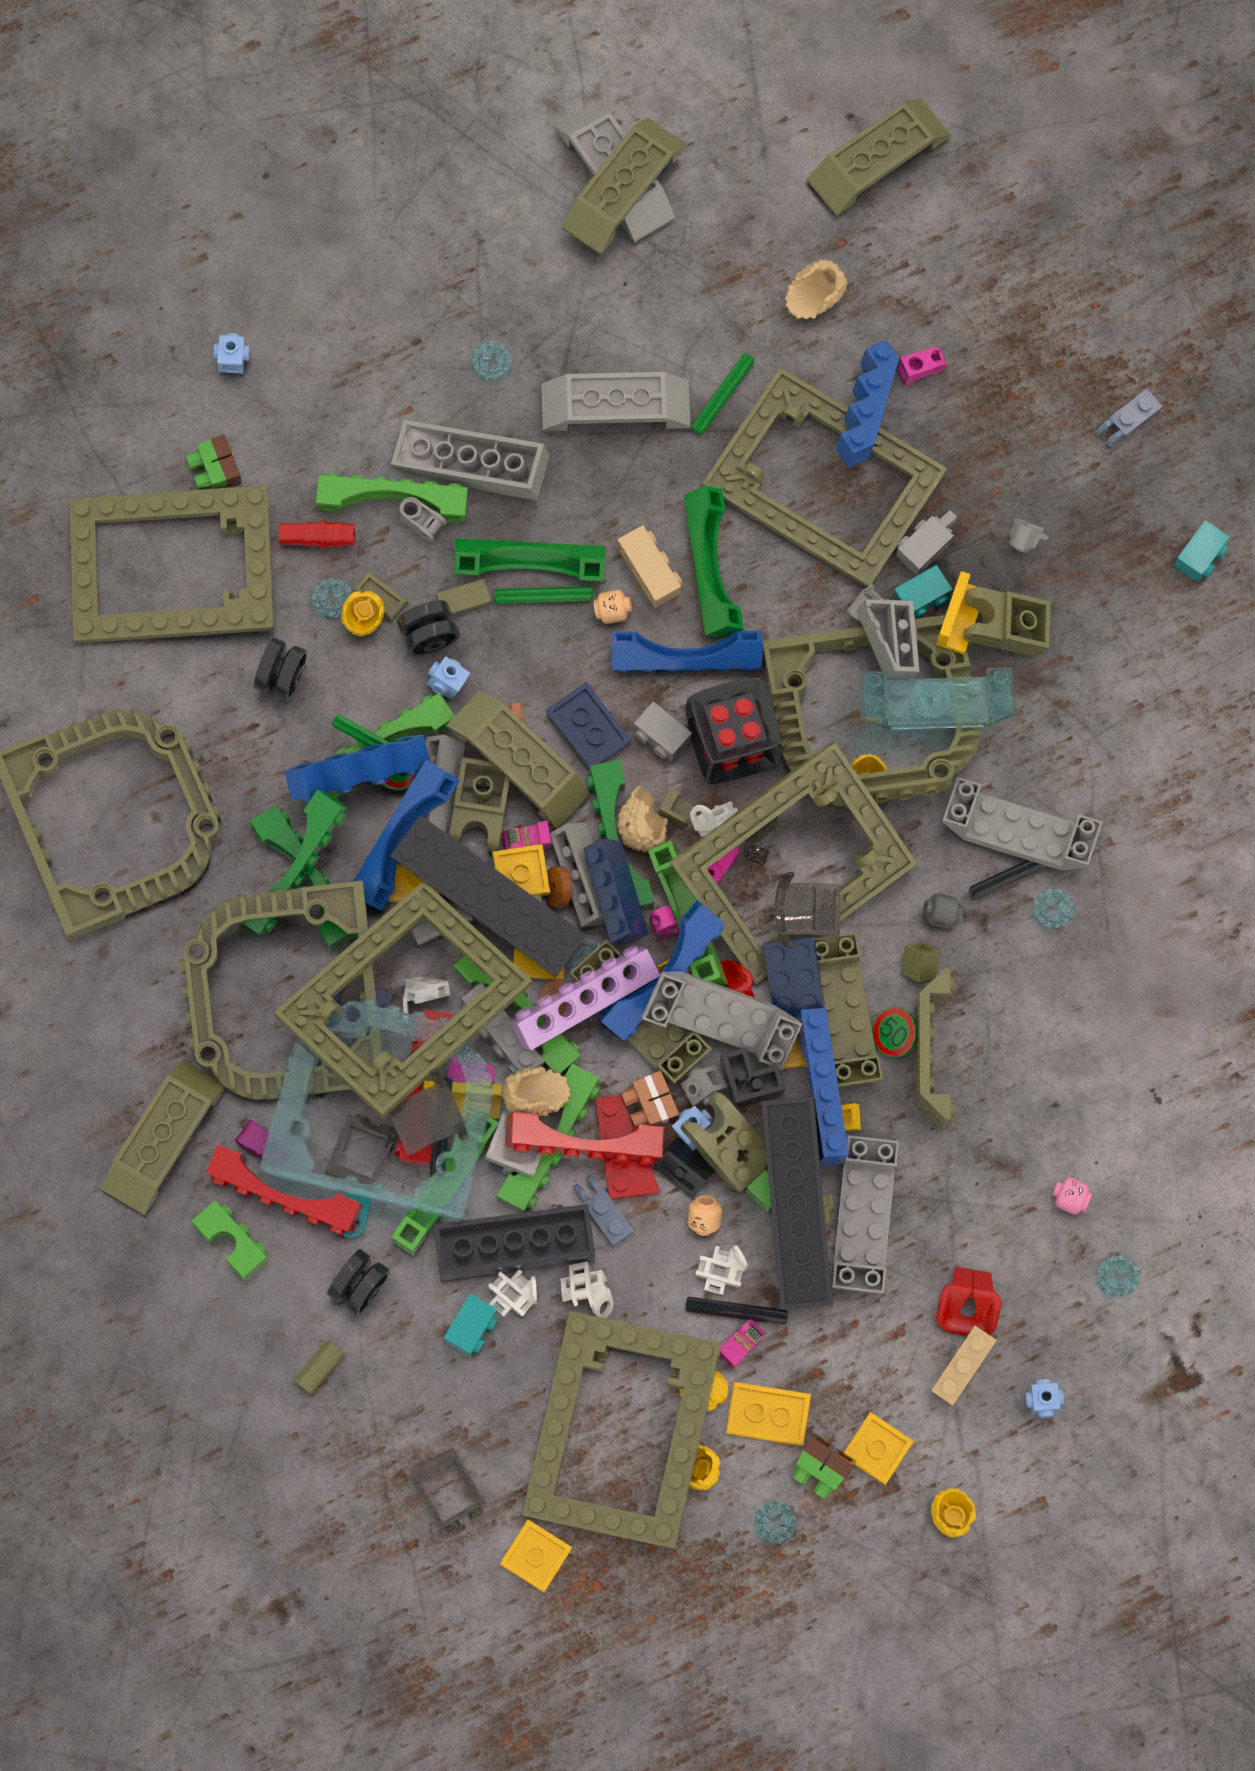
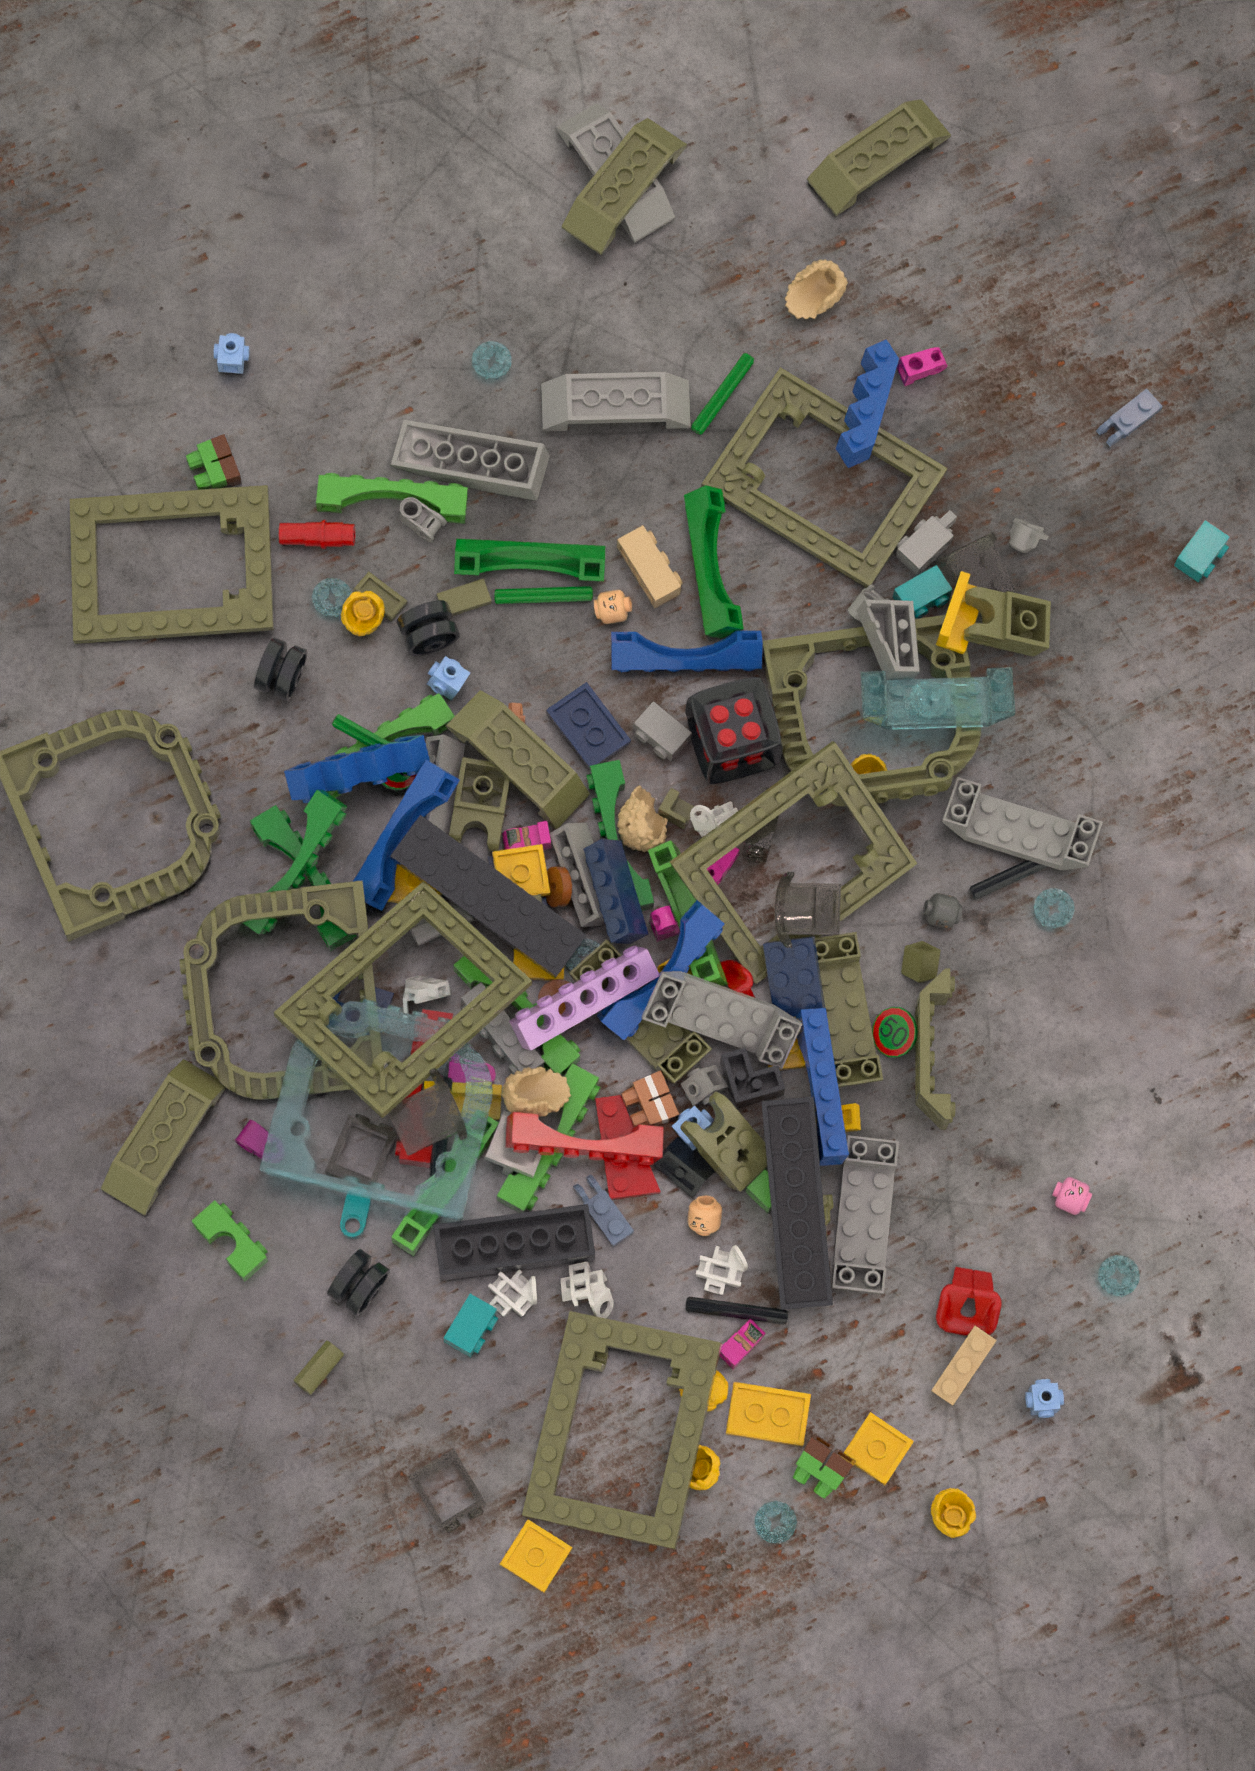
(337, 1211): red arch -> none

